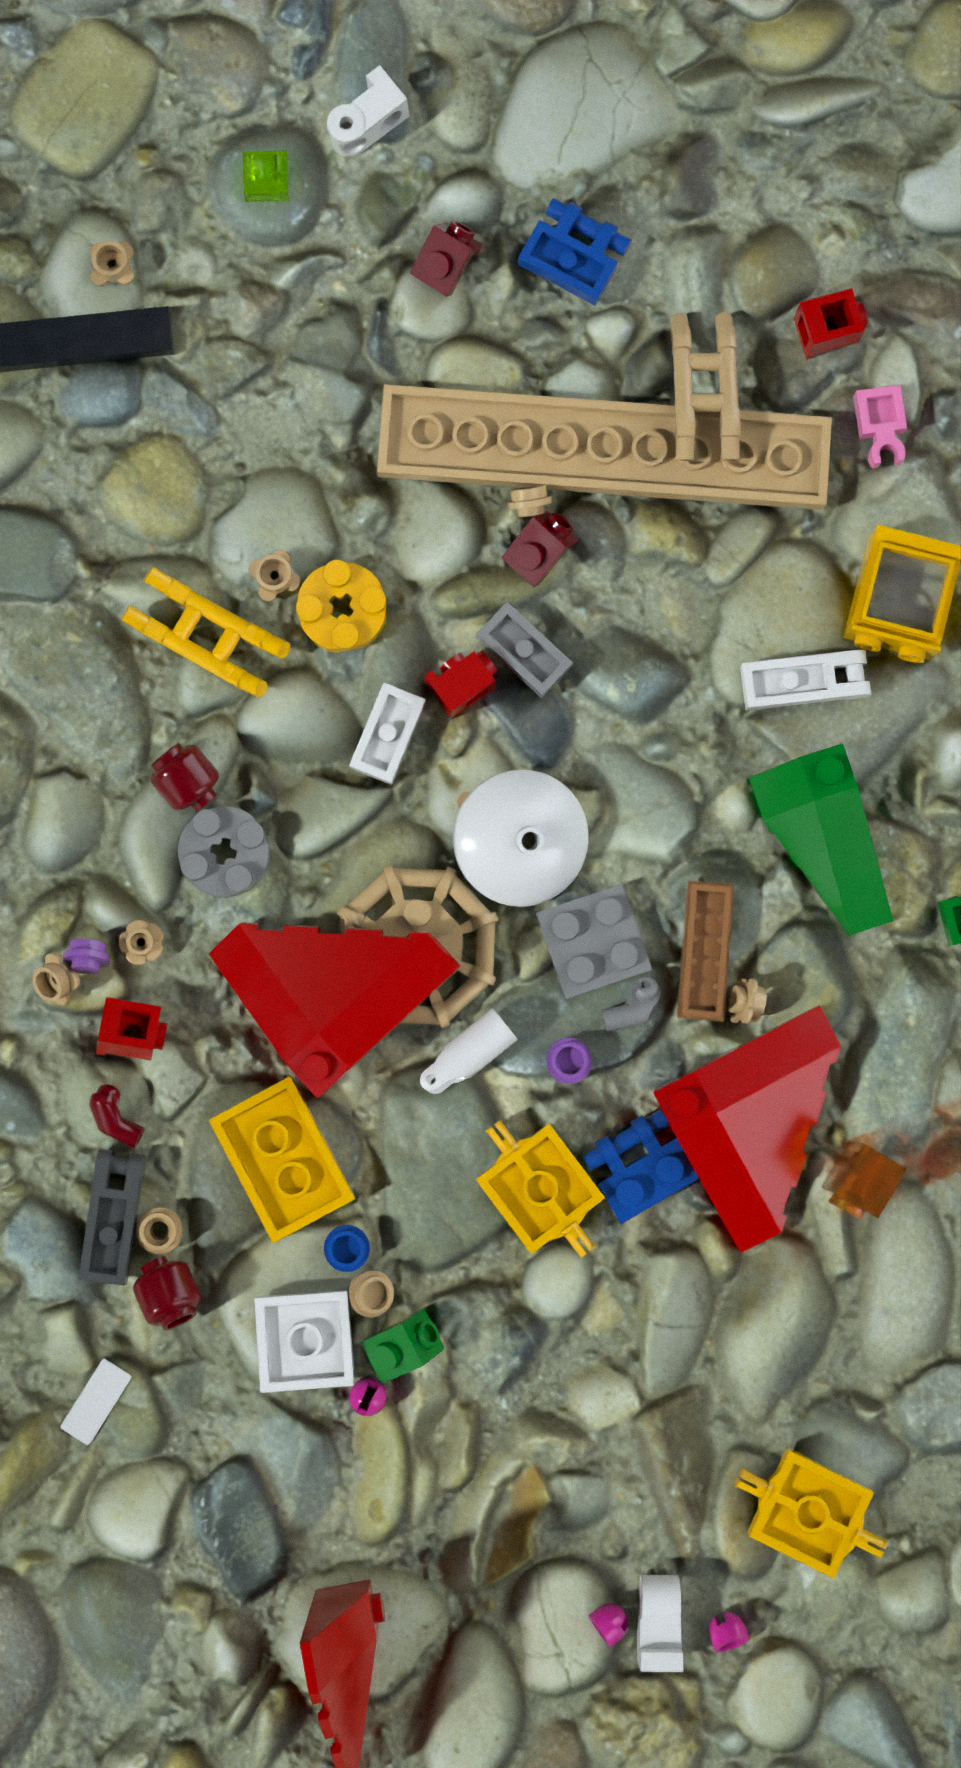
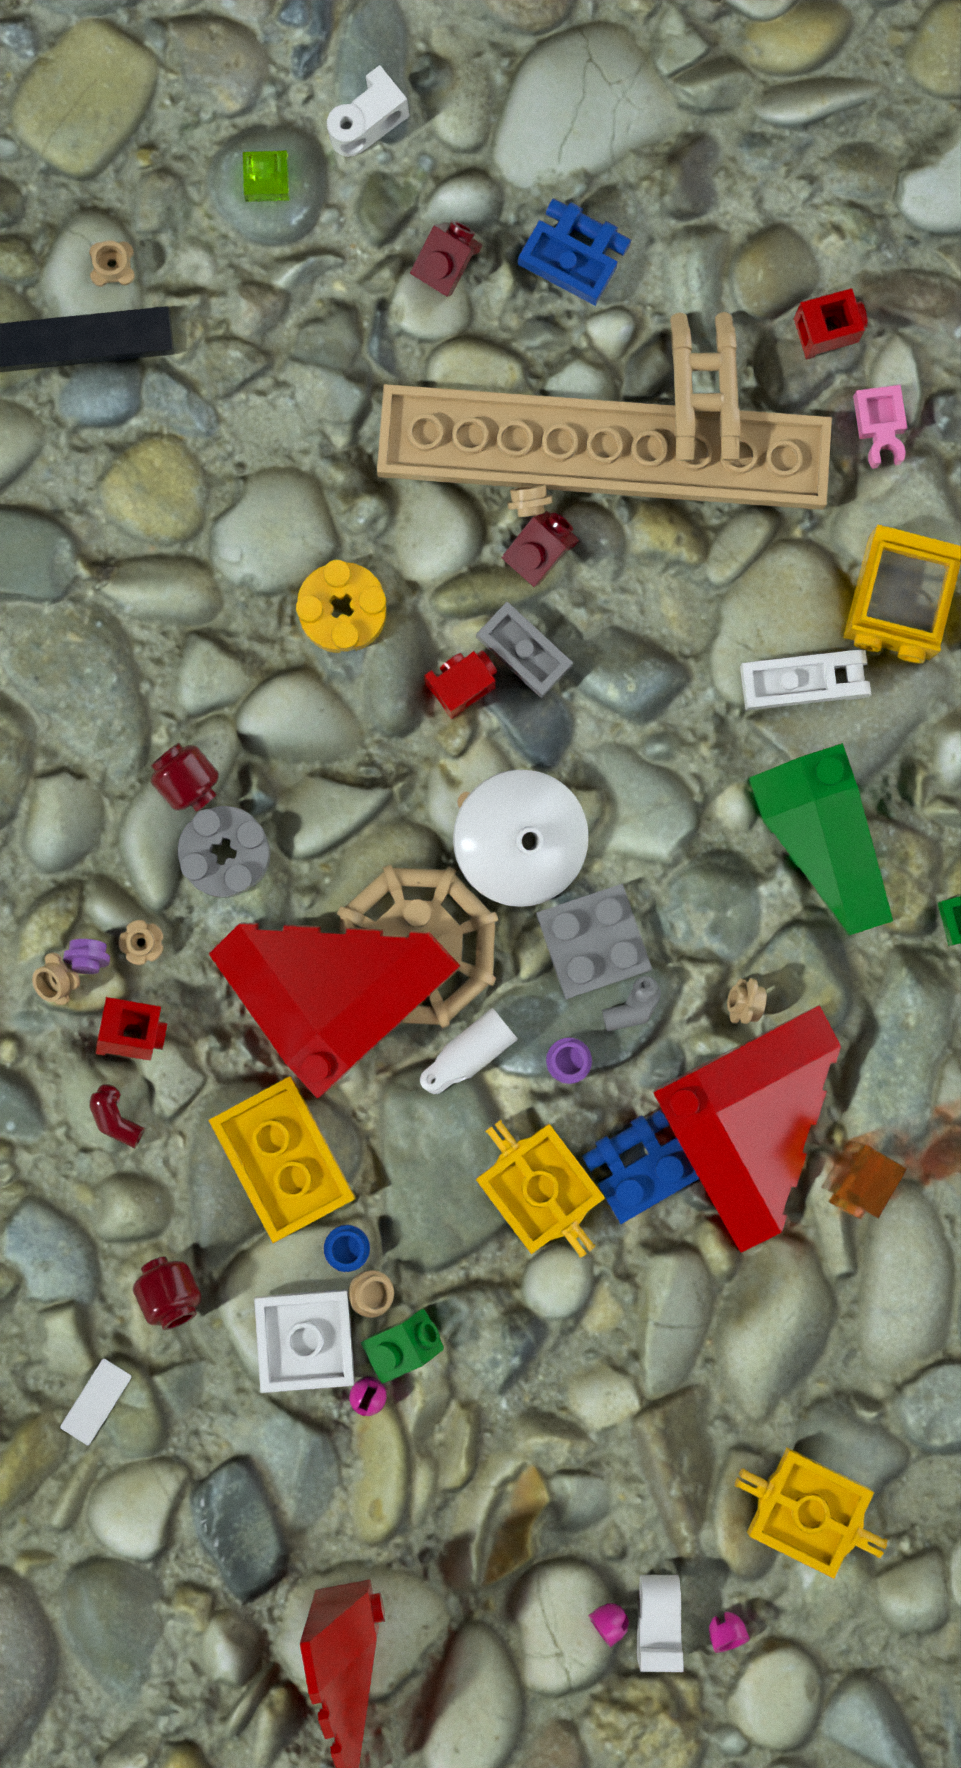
(112, 1219): dark grey plate -> none
(145, 1230): tan plate -> none
(196, 607): yellow piece -> none
(279, 563): tan plate -> none
(387, 733): white plate -> none
(705, 951): medium nougat plate -> none

